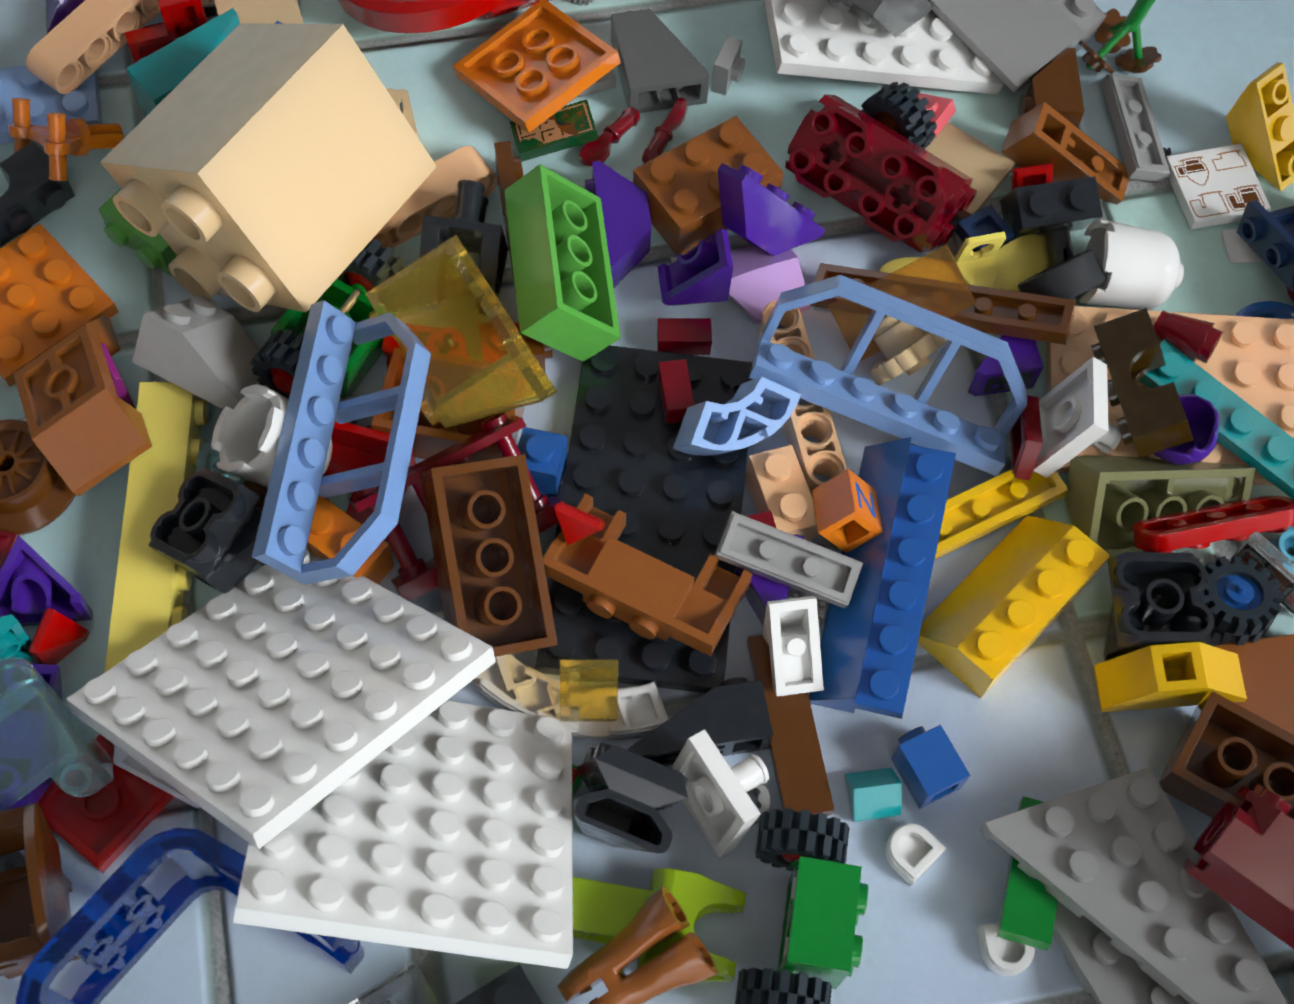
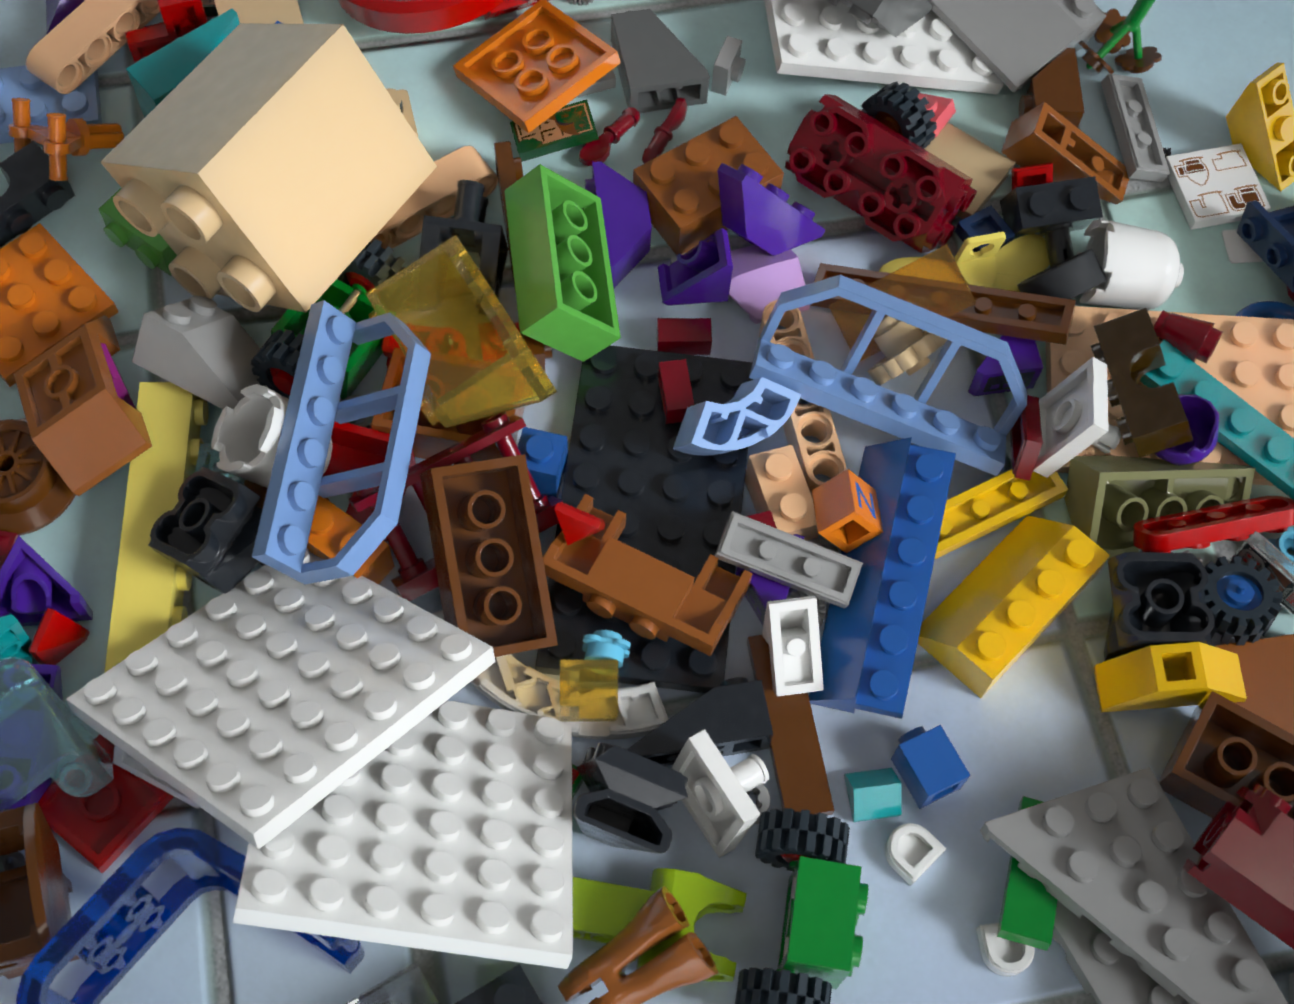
(605, 646): none -> medium azure plate

